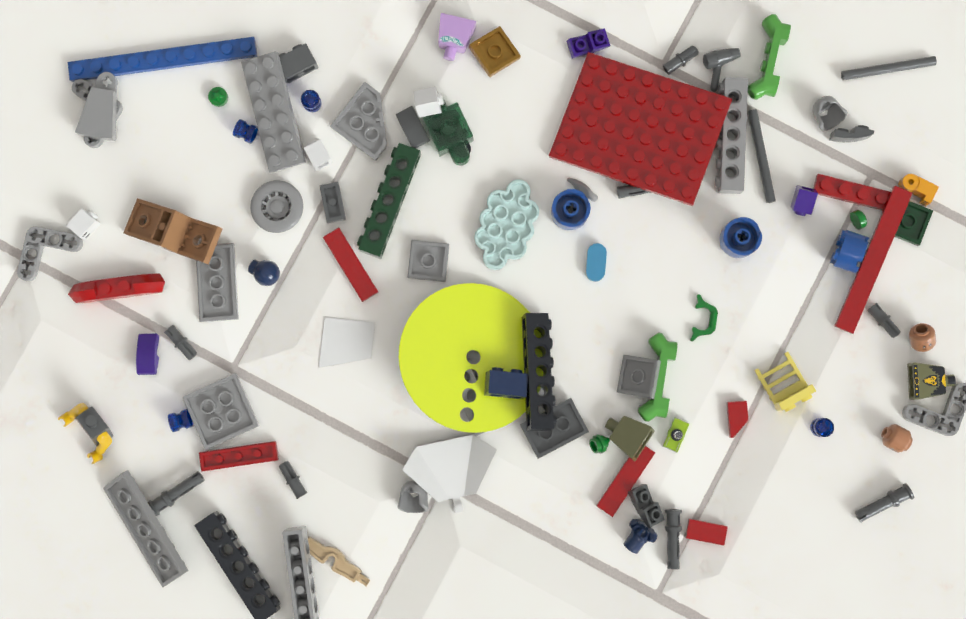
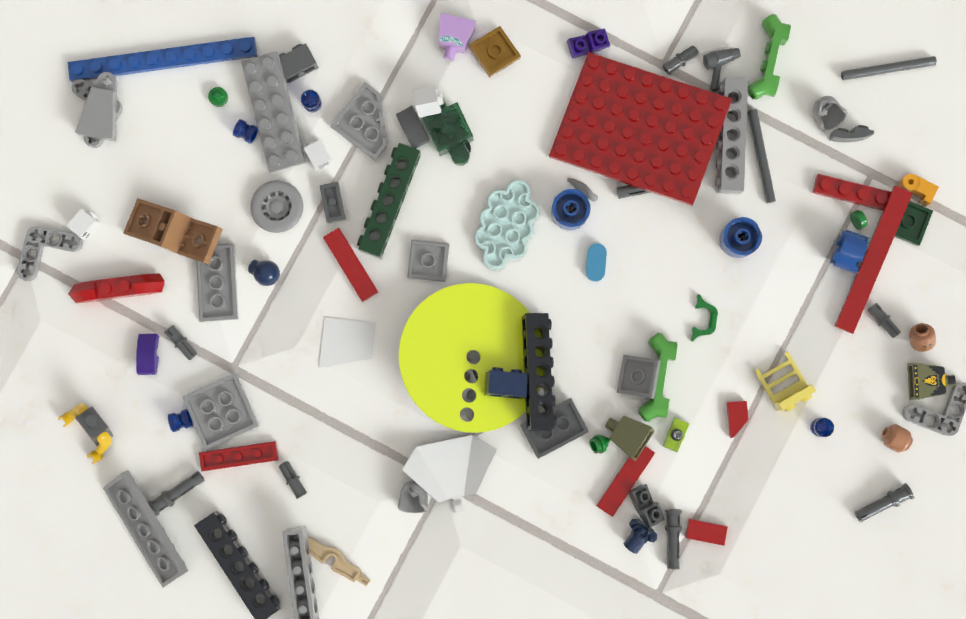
(804, 200): dark purple brick -> none

